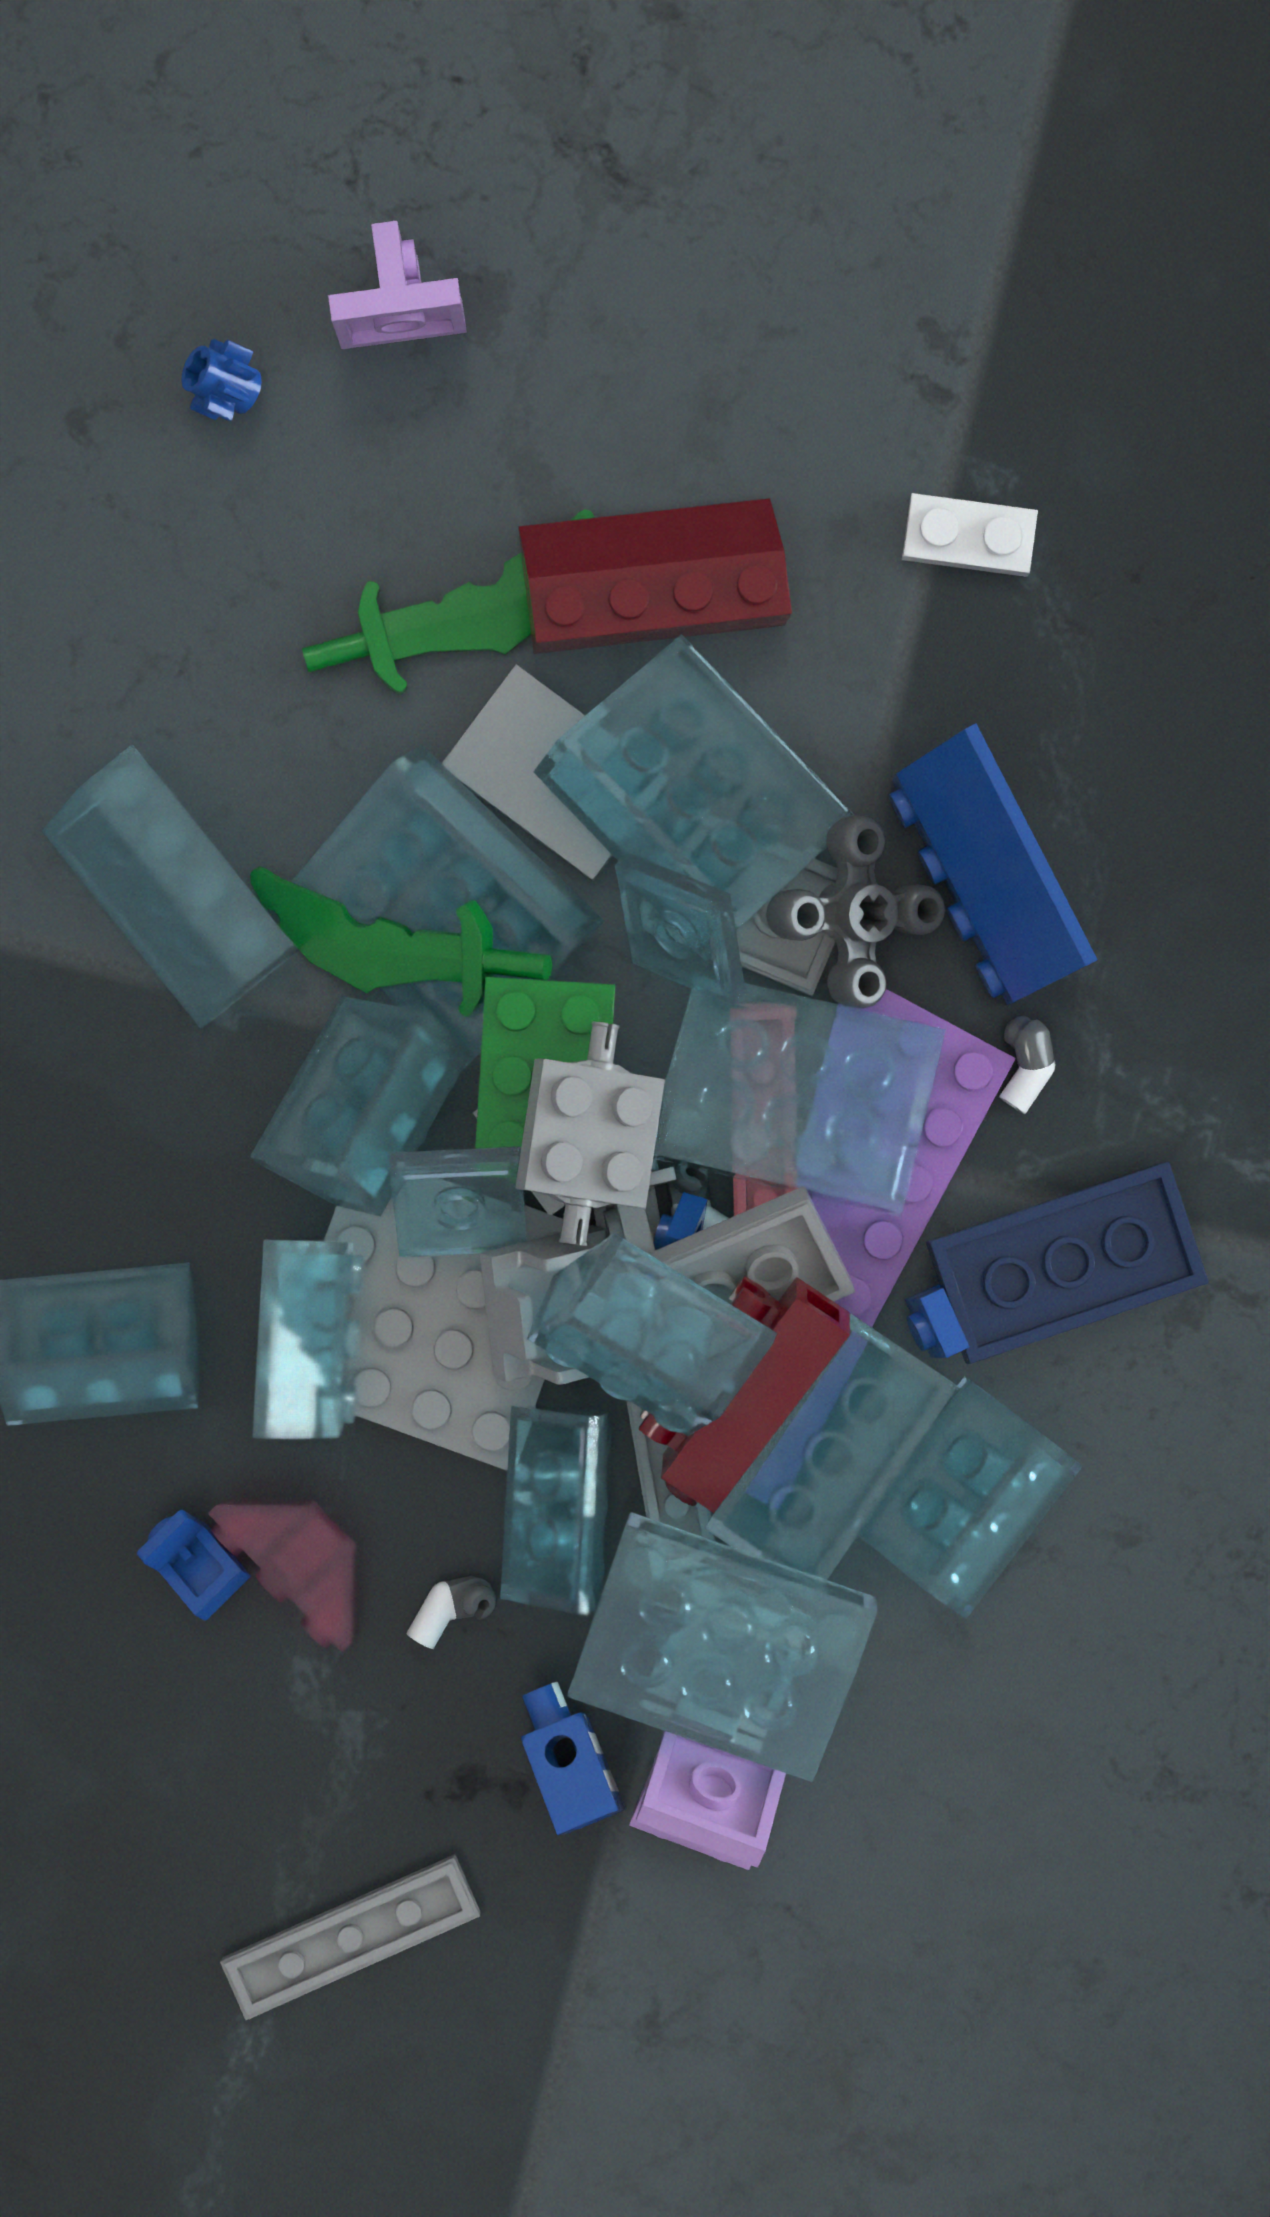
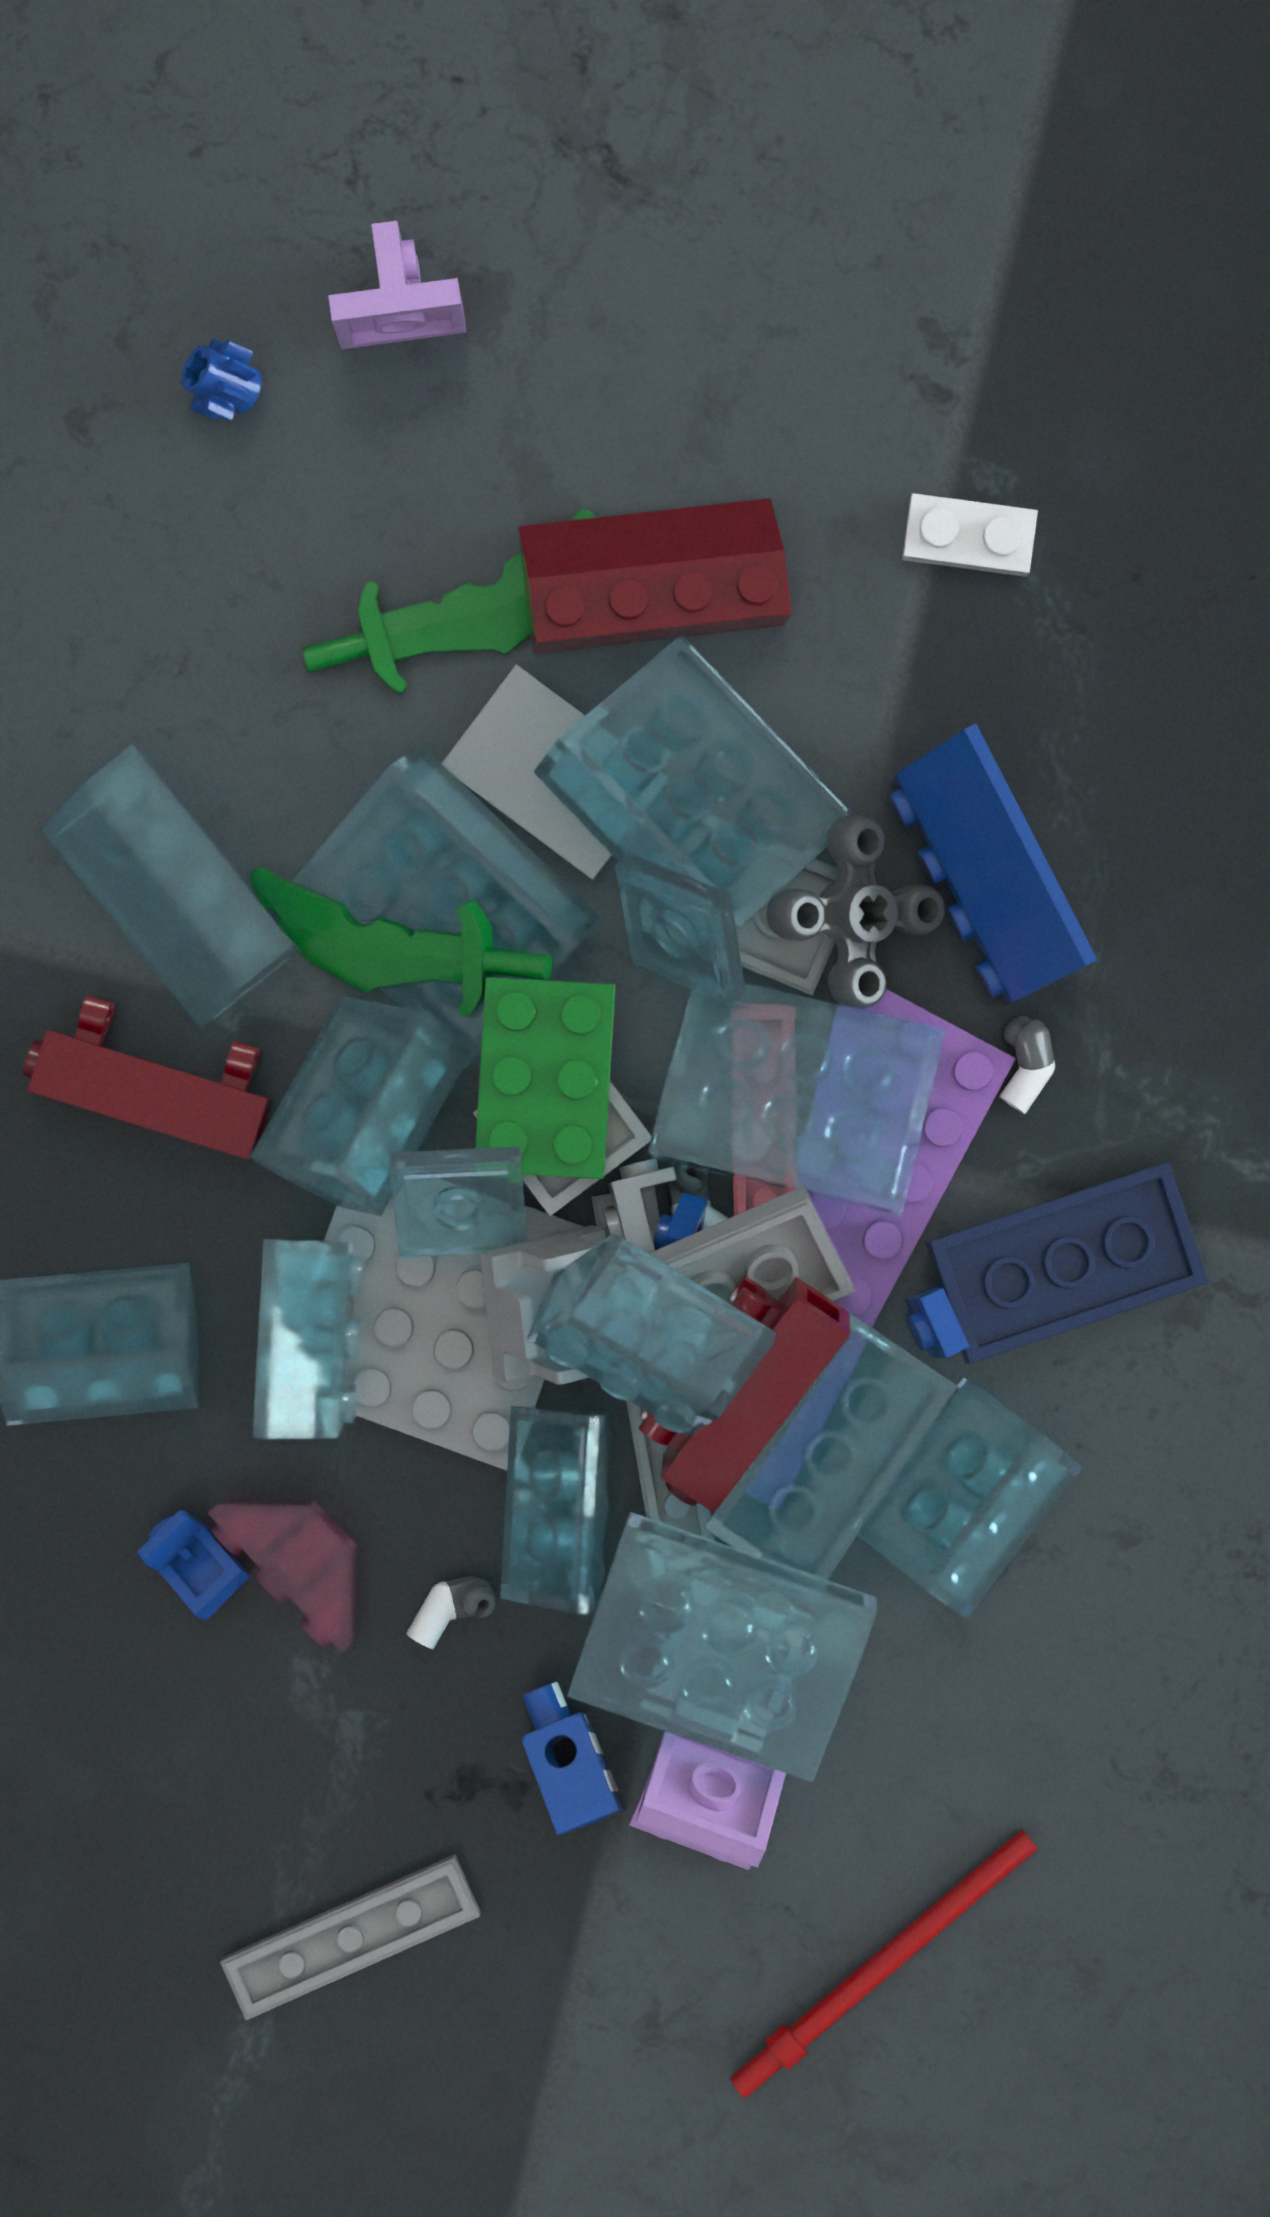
(148, 1093): none -> dark red brick
(589, 1133): light grey plate -> none
(788, 2044): none -> red bar

